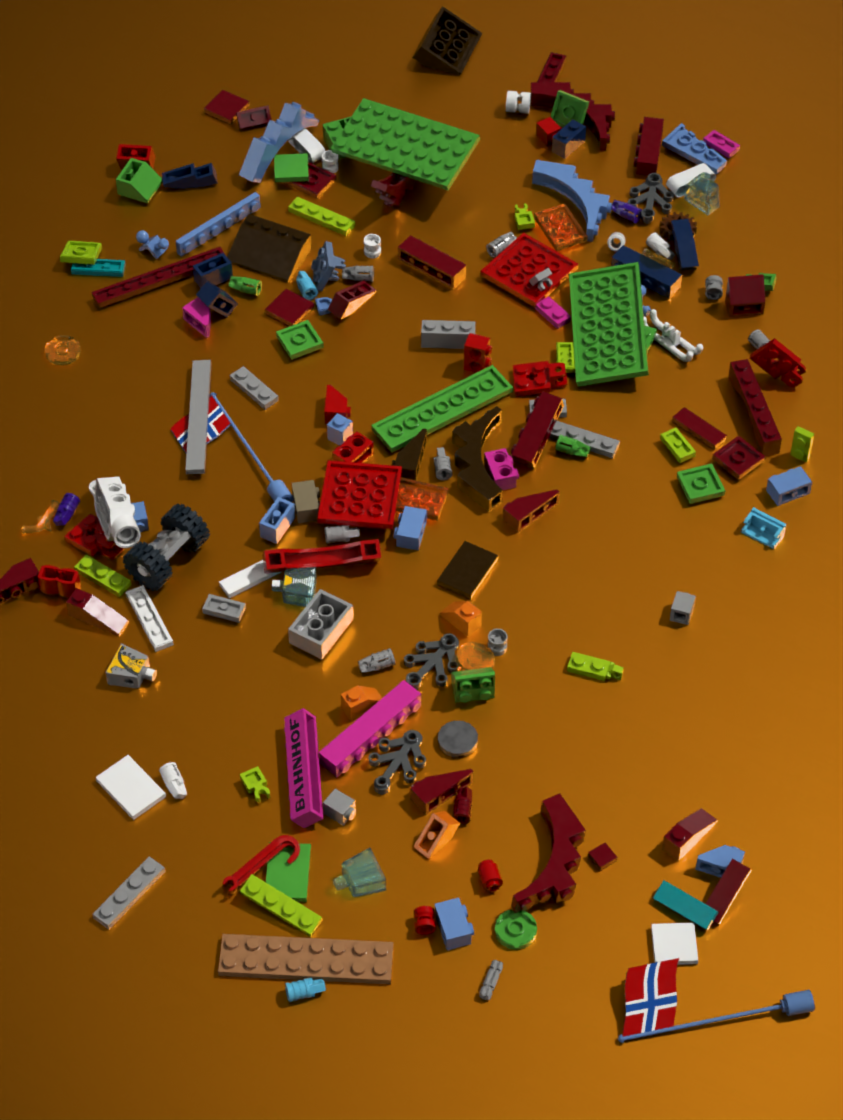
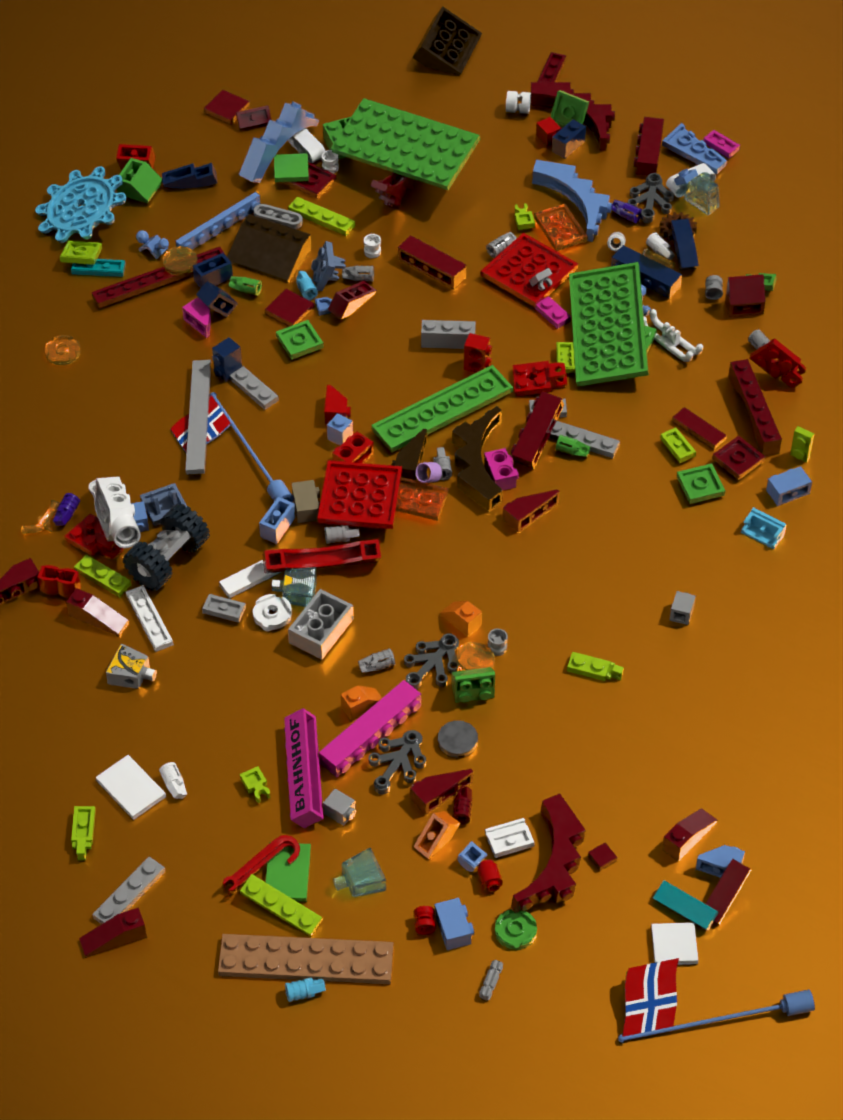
(64, 210): none -> medium azure plate
(83, 830): none -> lime hinge
(115, 932): none -> dark red slope
(161, 501): none -> sand blue plate
(179, 260): none -> clear yellow tile
(226, 358): none -> dark blue brick
(272, 621): none -> white plate
(278, 215): none -> light grey plate
(411, 528): medium blue brick -> none
(421, 472): none -> lavender piece
(467, 569): dark brown tile -> none
(471, 857): none -> medium blue brick
(509, 837): none -> white plate
(685, 176): none -> medium blue plate

